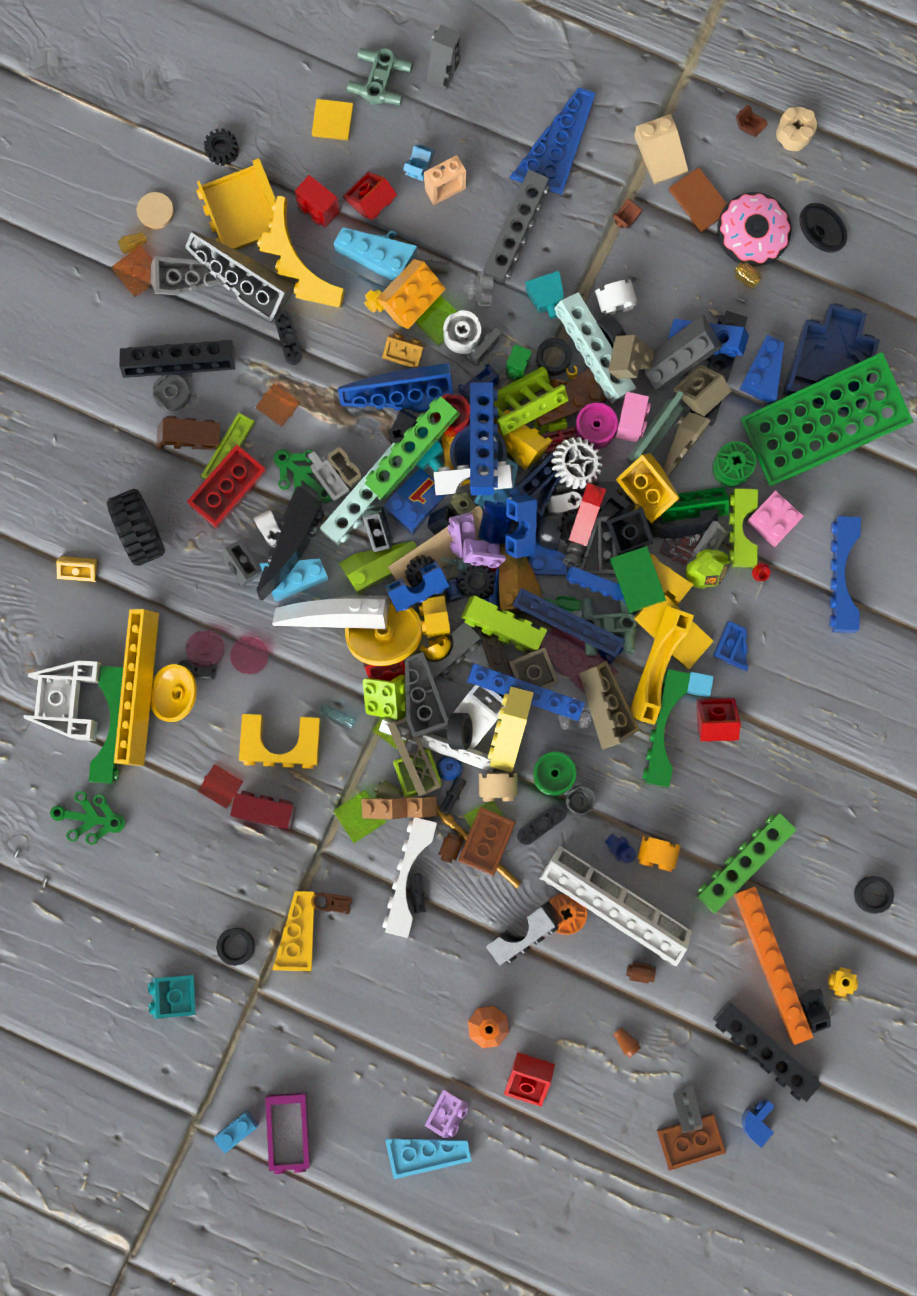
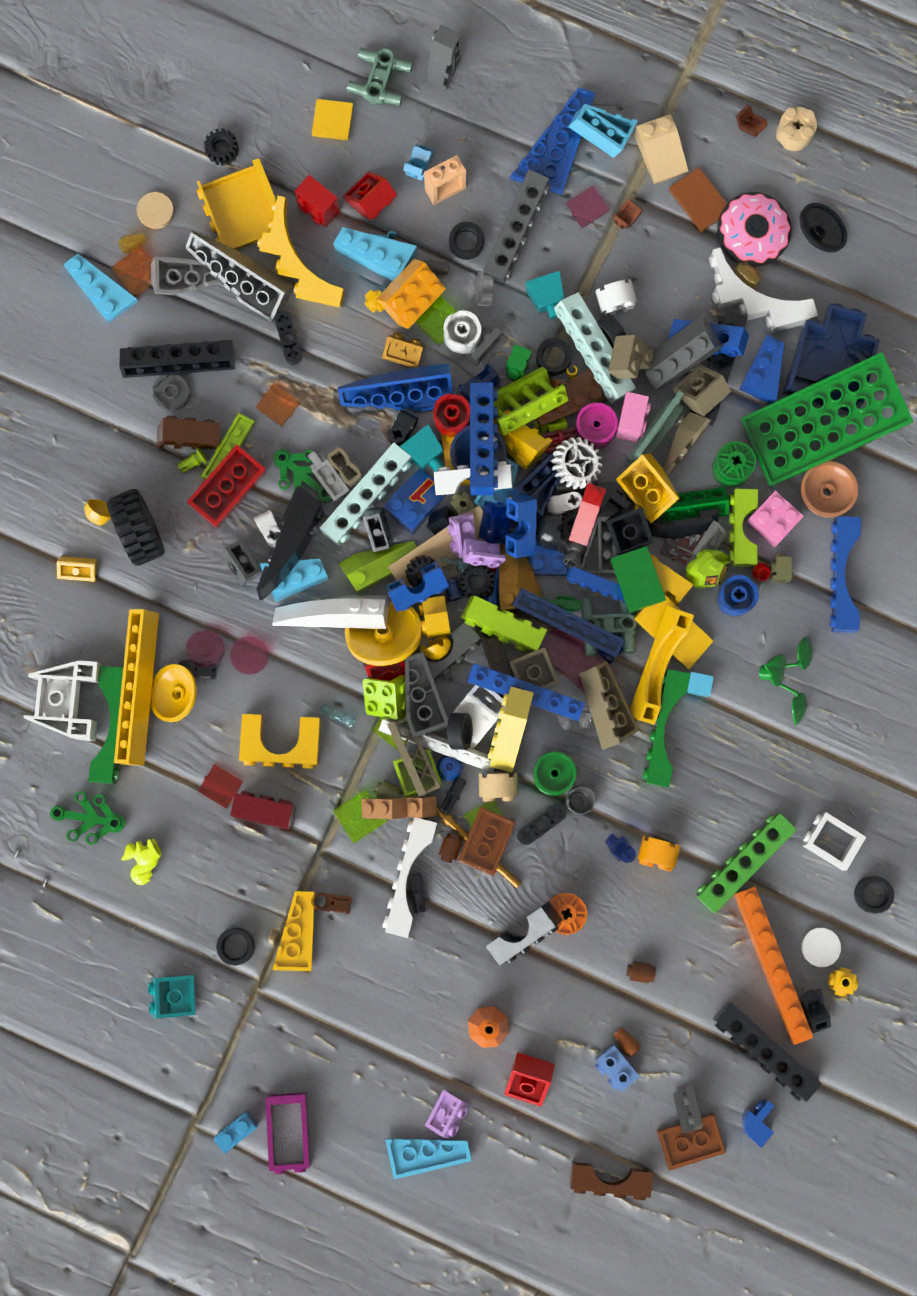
(97, 511): none -> yellow piece
(102, 291): none -> medium azure wing
(146, 857): none -> neon yellow animal
(192, 461): none -> lime pin
(422, 446): bright green brick -> none
(470, 227): none -> black tyre
(587, 207): none -> clear pink piece
(602, 129): none -> medium azure wedge
(616, 1067): none -> medium blue brick
(617, 905): white window -> none
(636, 1183): none -> reddish brown arch
(718, 719): red slope -> none
(732, 291): none -> white arch
(733, 646): blue wing -> none
(746, 589): none -> blue brick
(774, 672): none -> green plant
(781, 569): none -> olive brick
(821, 947): none -> white tile
(841, 487): none -> nougat dish
(850, 852): none -> white window

